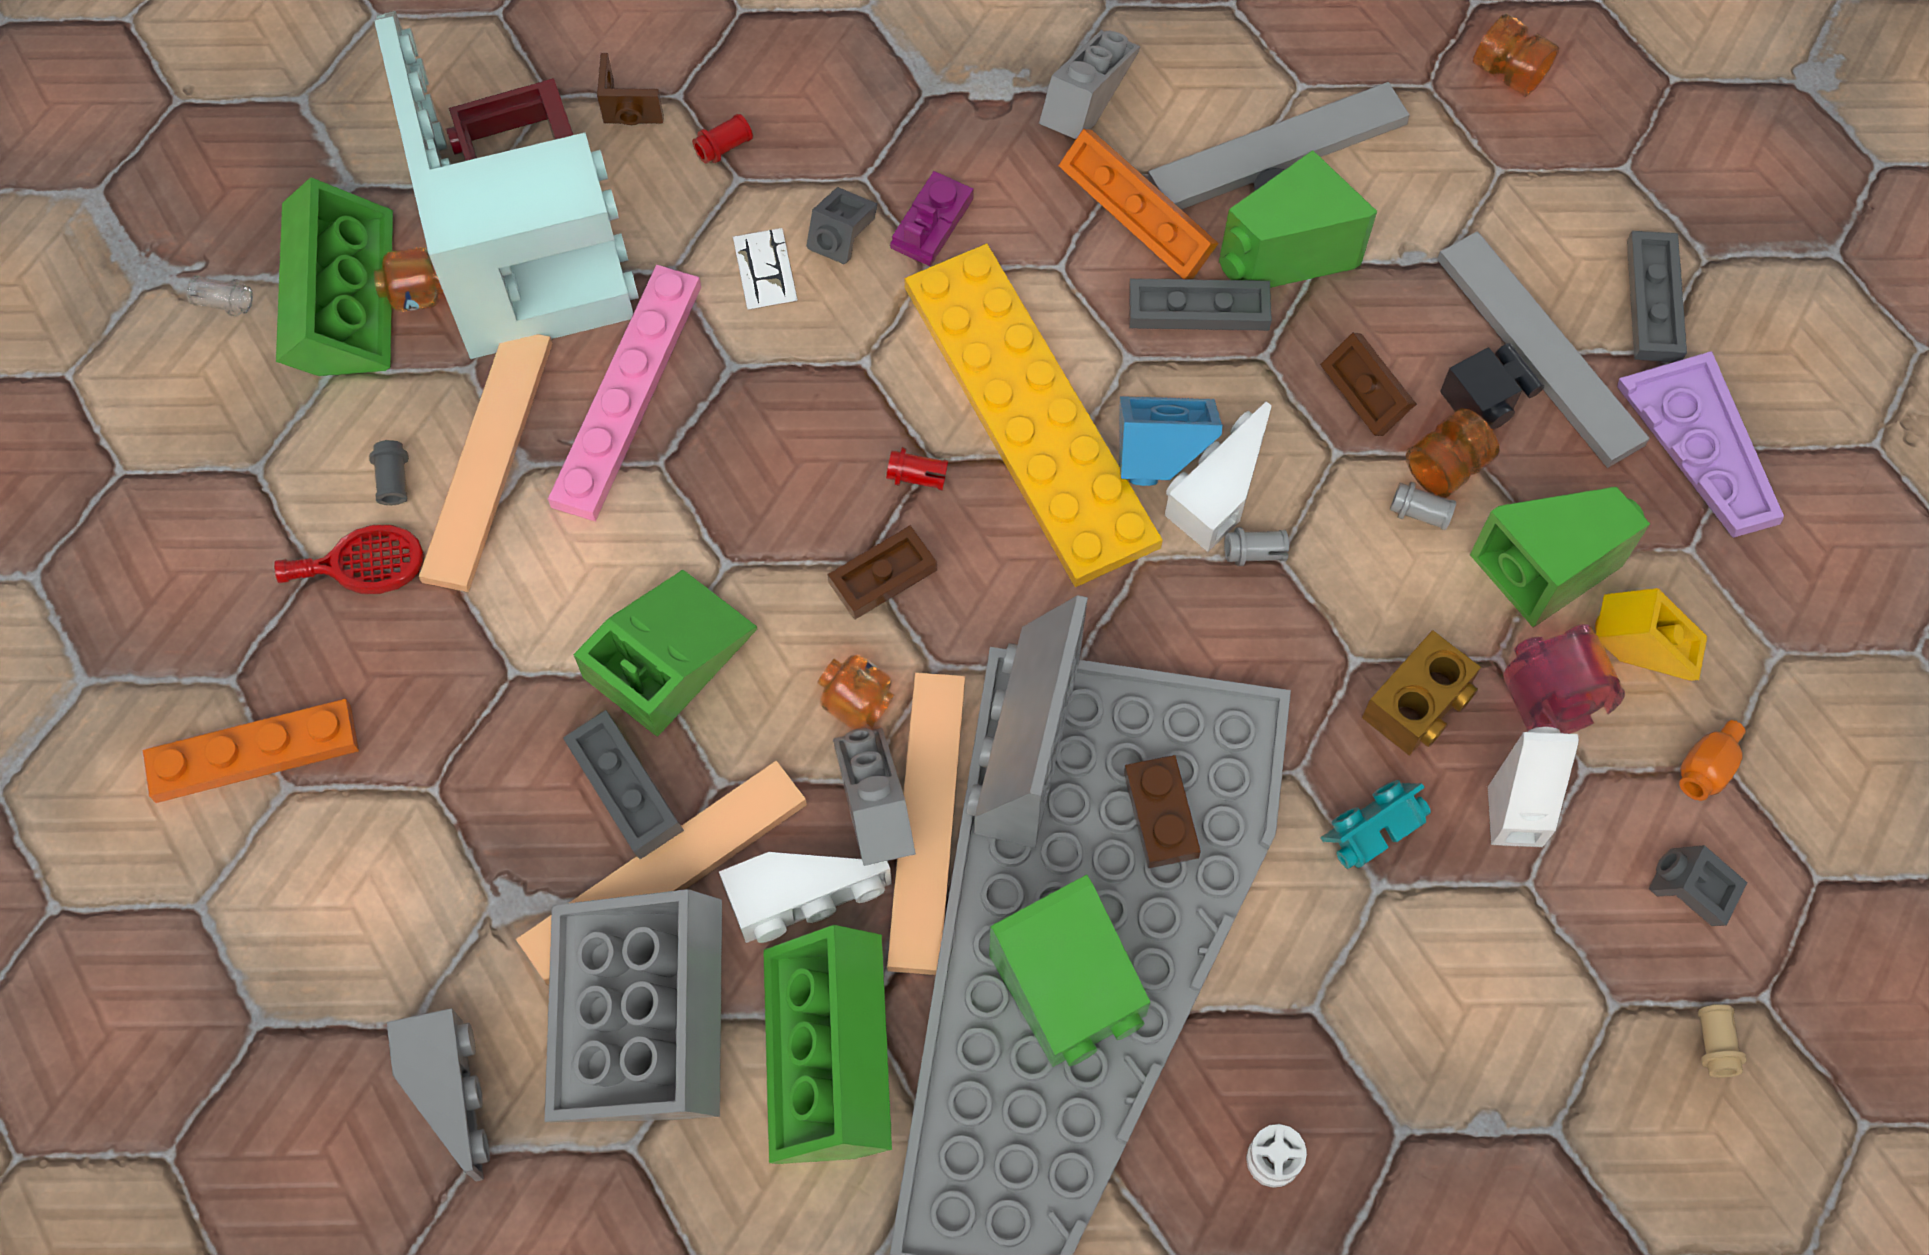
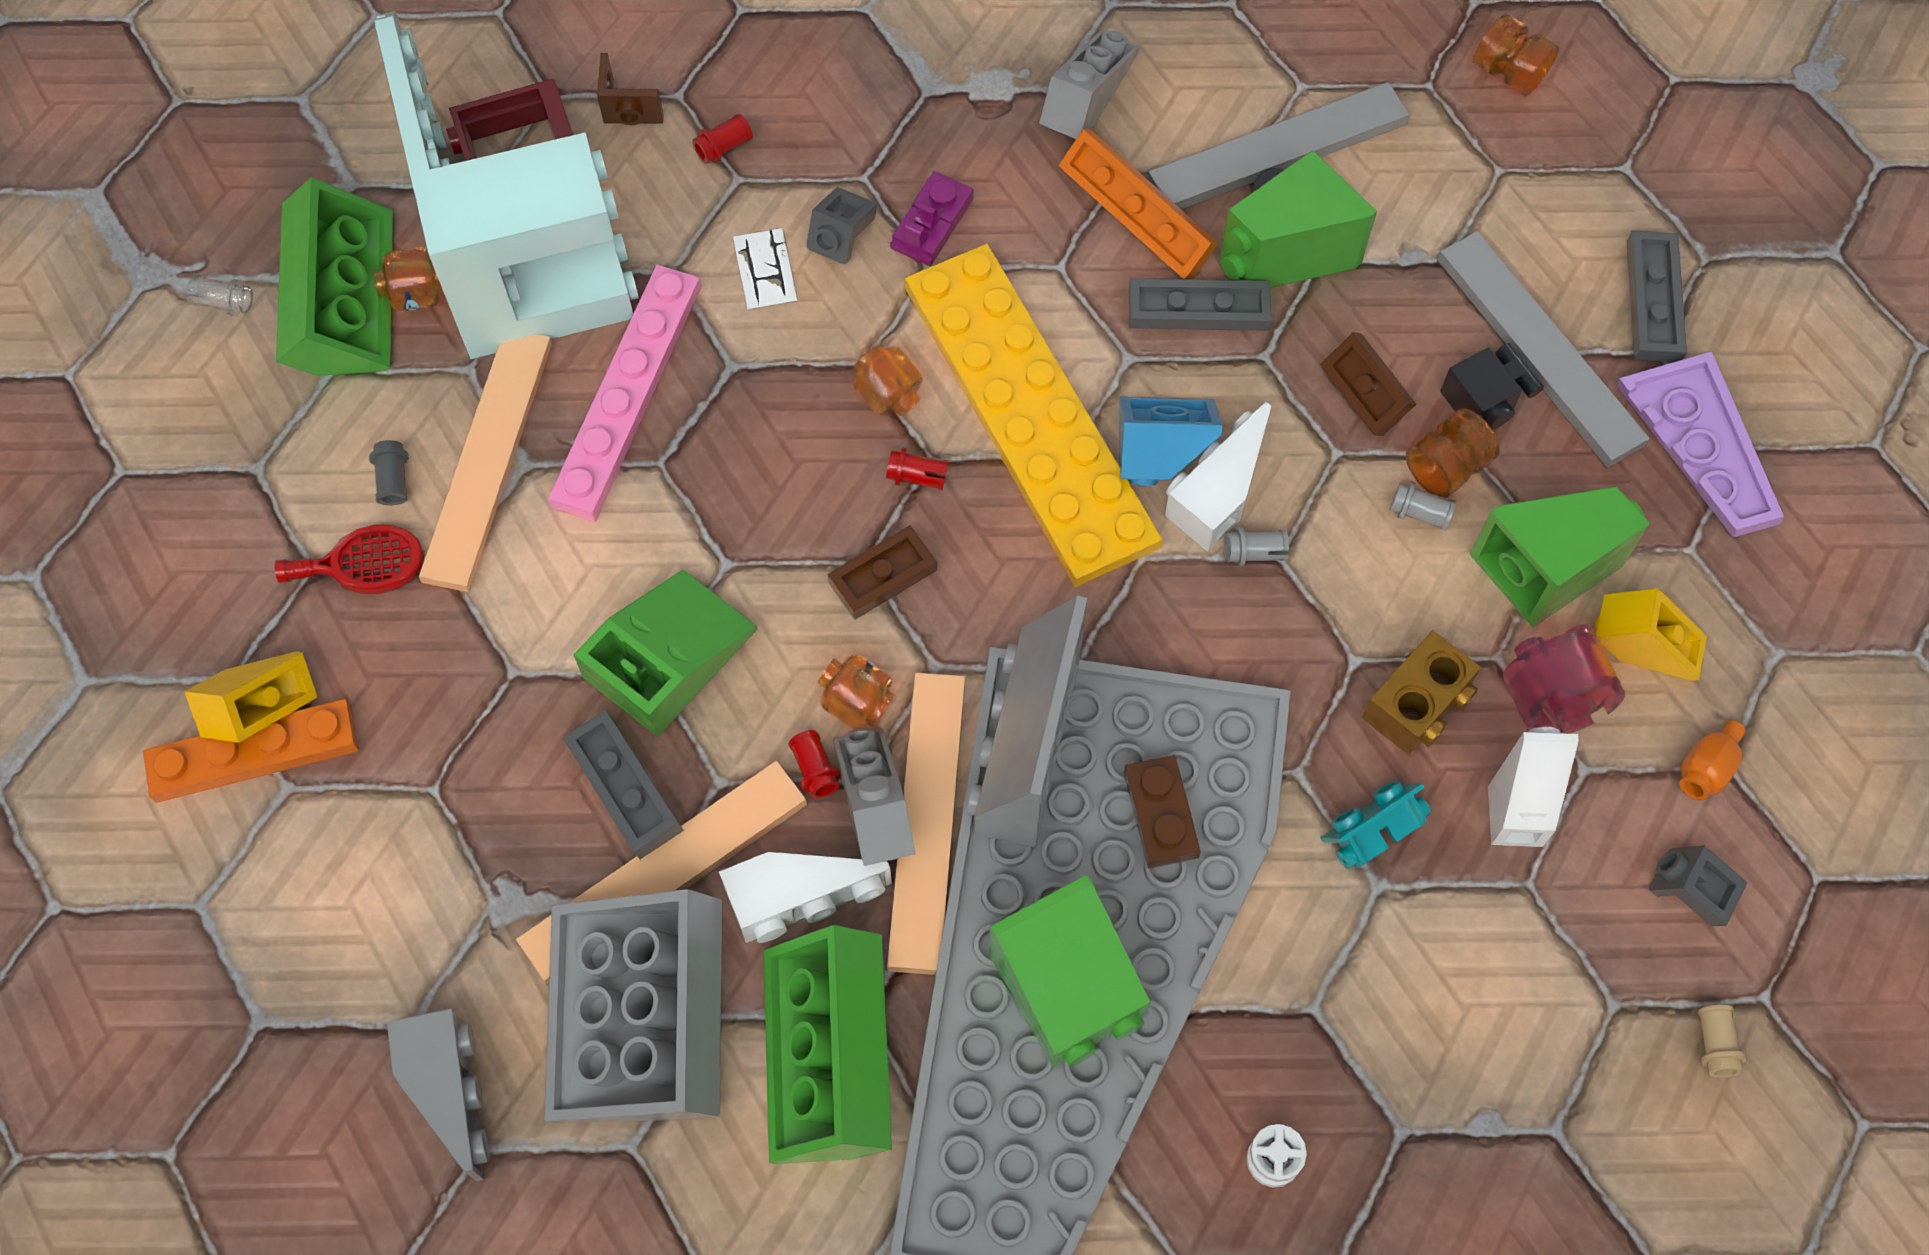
(250, 697): none -> yellow slope
(818, 775): none -> red pin
(887, 380): none -> clear orange head

